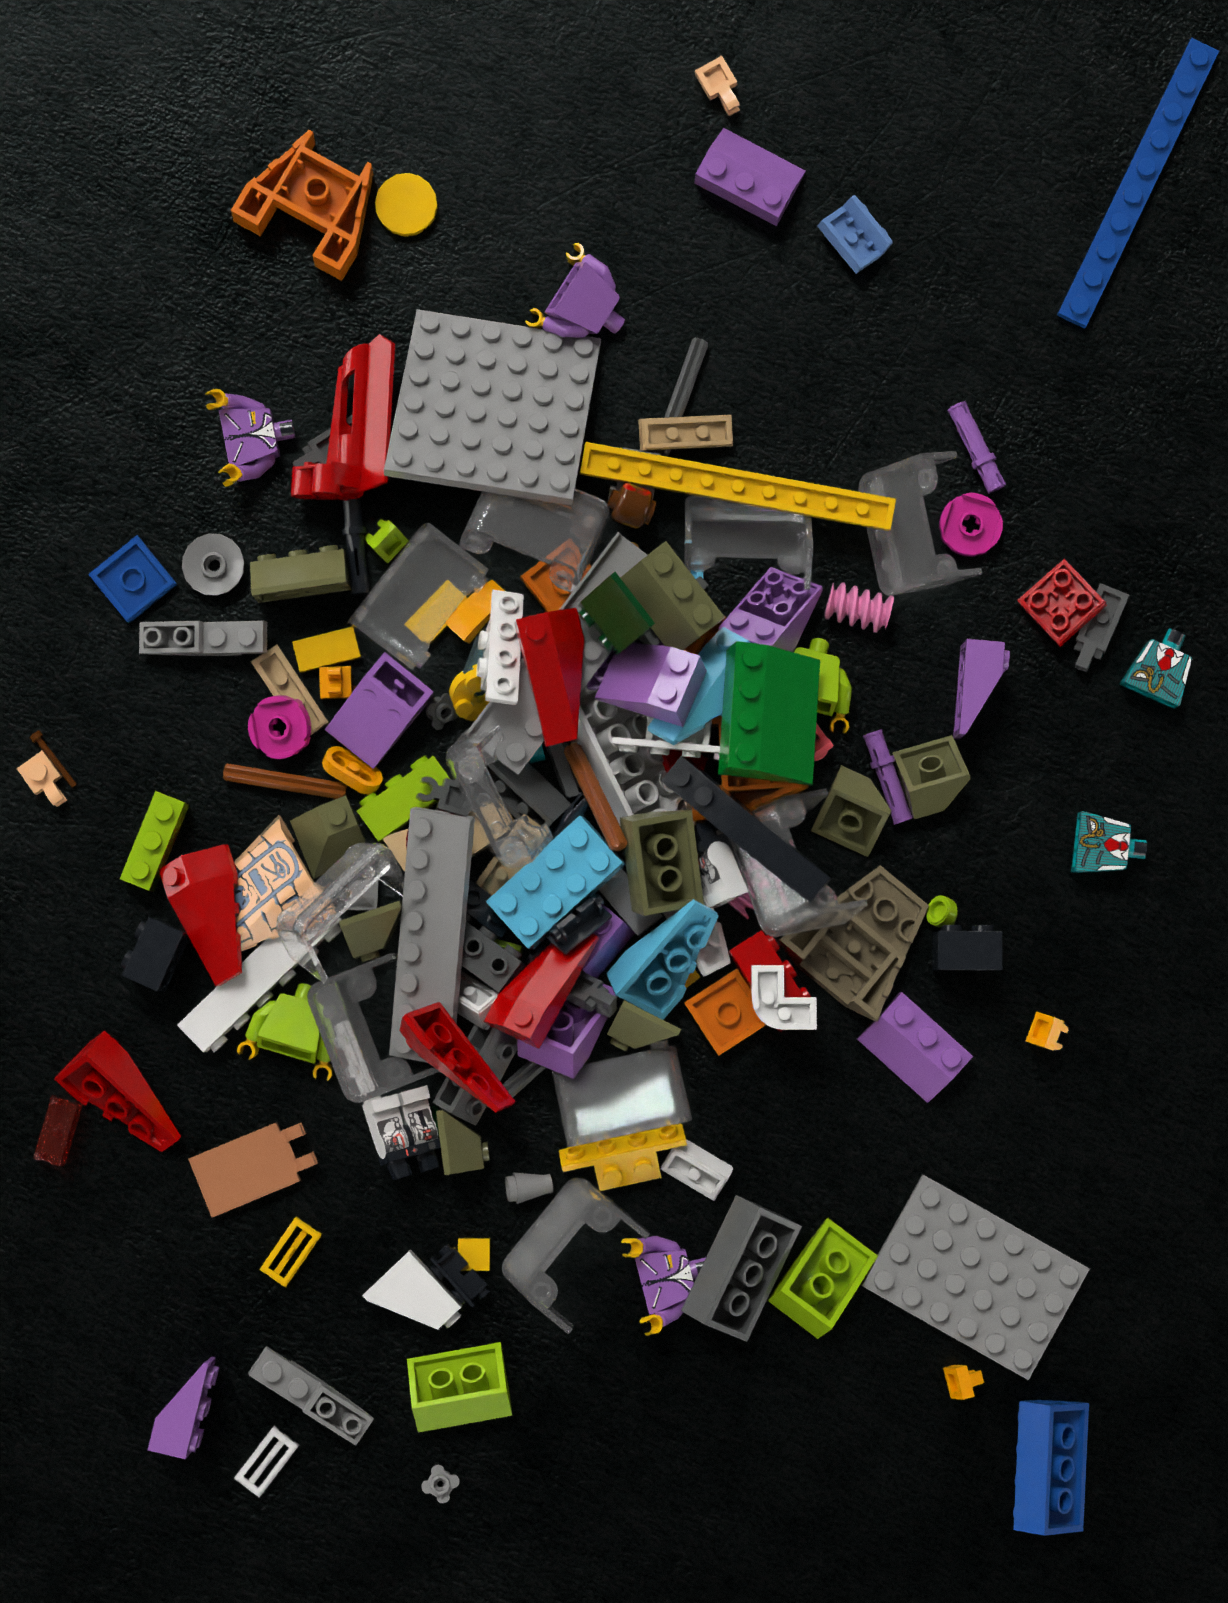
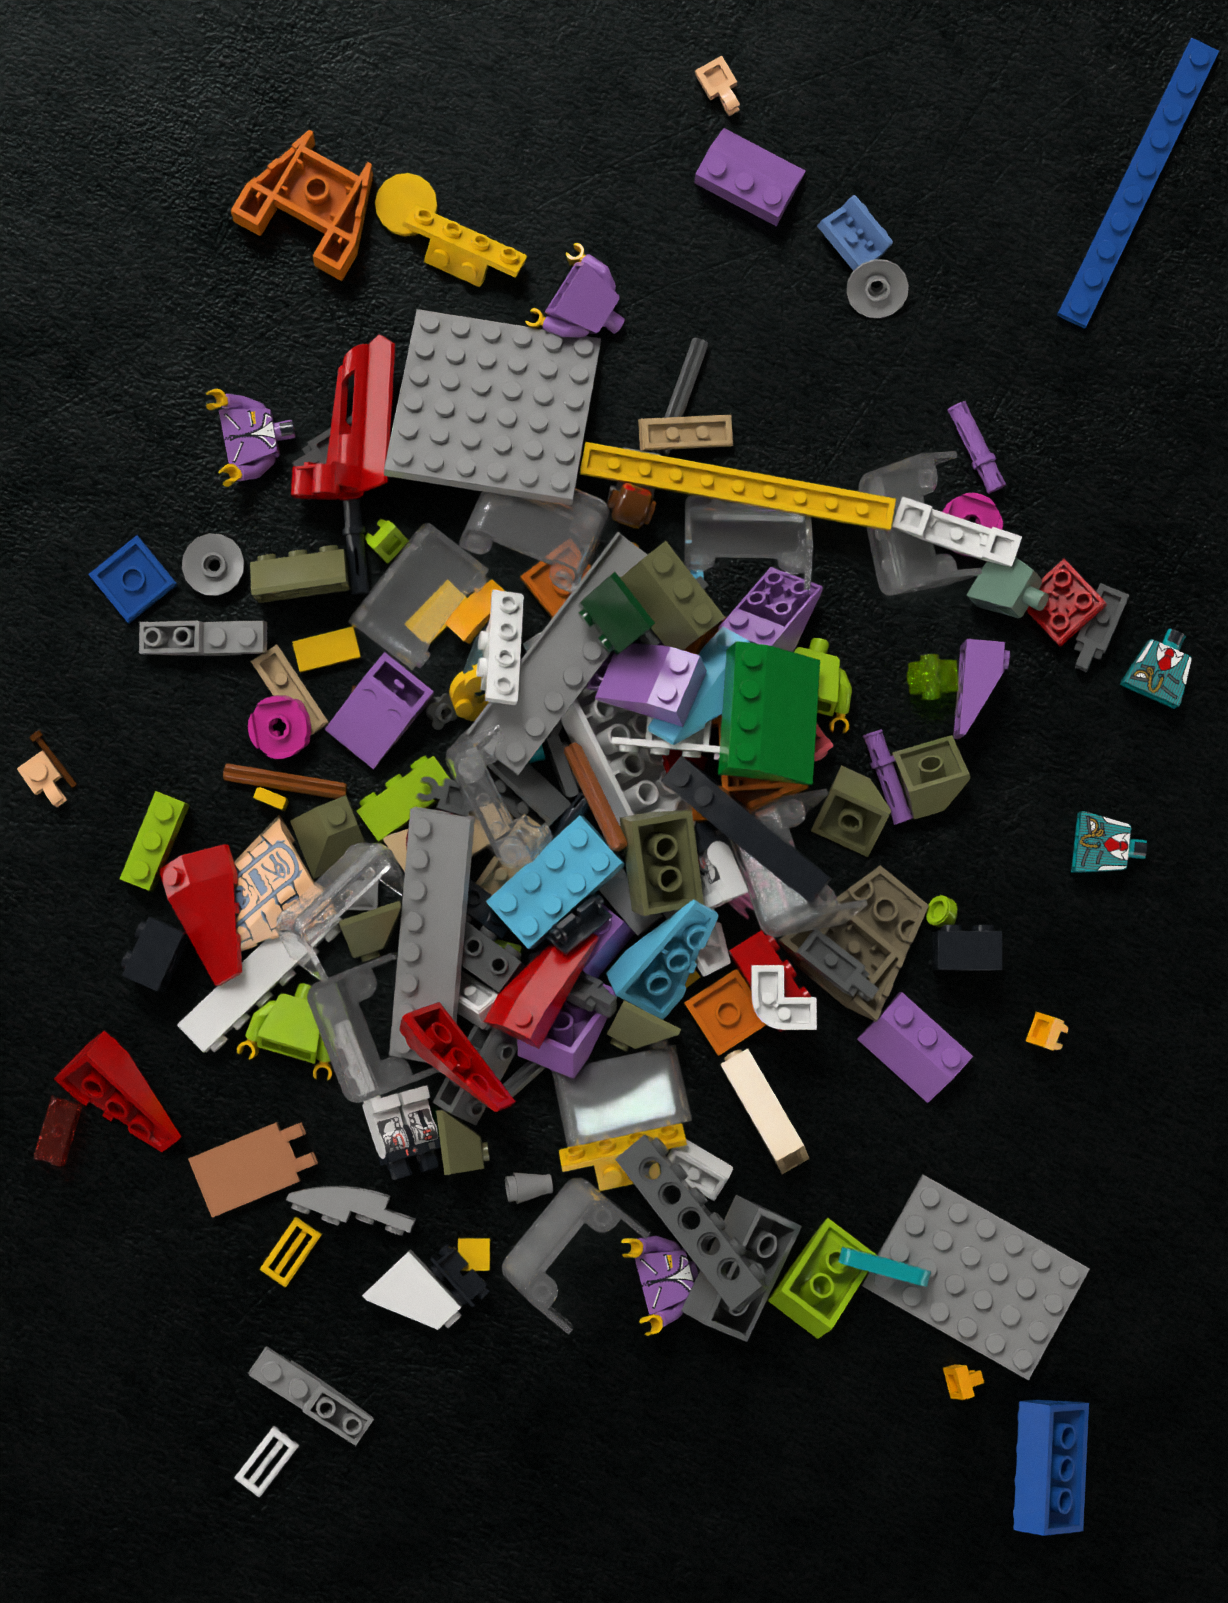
(177, 1426): medium lavender slope -> none
(271, 798): none -> yellow tile
(335, 682): light orange tile -> none
(338, 1202): none -> light grey slope
(351, 770): light orange plate -> none
(449, 1481): light grey plate -> none
(459, 1387): lime slope -> none
(462, 249): none -> yellow bracket
(553, 661): red wedge -> none
(636, 1164): none -> dark grey brick
(764, 1110): none -> slope
(836, 965): none -> dark grey hinge
(859, 607): bright pink piece -> none
(882, 300): none -> light grey dish
(884, 1266): none -> teal beam
(932, 677): none -> clear neon green brick
(956, 533): none -> white slope
(1008, 589): none -> sand green torso

